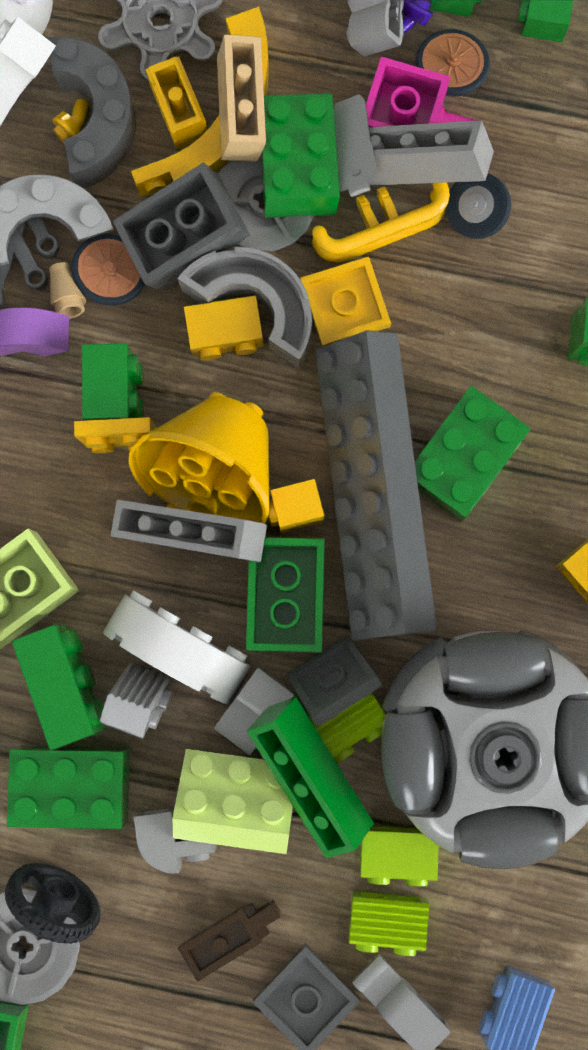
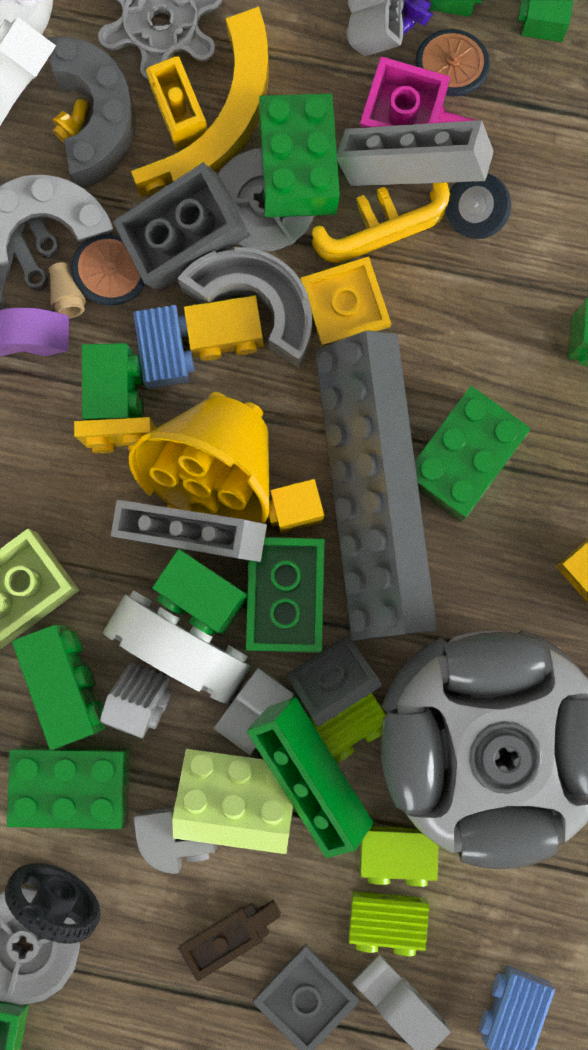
(162, 346): none -> medium blue brick
(200, 592): none -> green brick
(241, 98): tan brick -> none
(354, 146): light grey piece -> none

